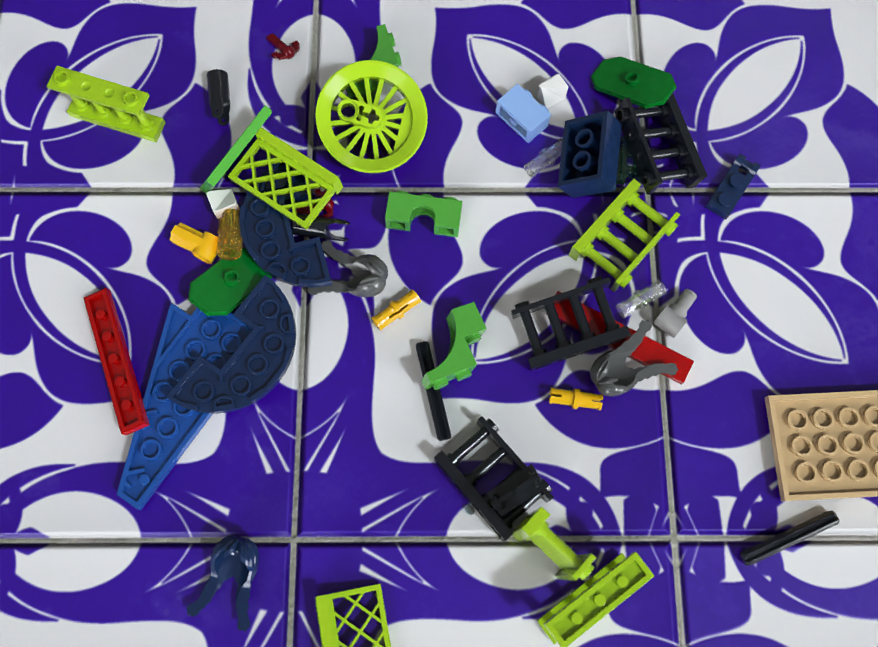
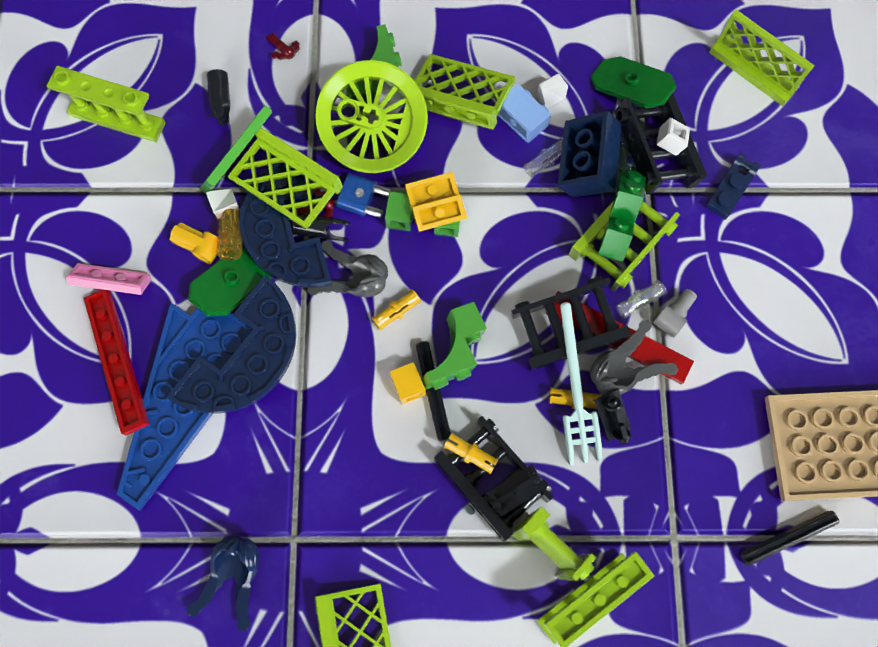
(108, 278): none -> bright pink tile
(358, 193): none -> blue piece
(407, 383): none -> yellow panel
(435, 201): none -> yellow slope
(453, 104): none -> lime fence
(471, 453): none -> yellow pin
(579, 413): none -> light aqua piece
(614, 417): none -> black hinge
(623, 215): none -> green arch
(673, 136): none -> white slope
(754, 66): none -> lime fence

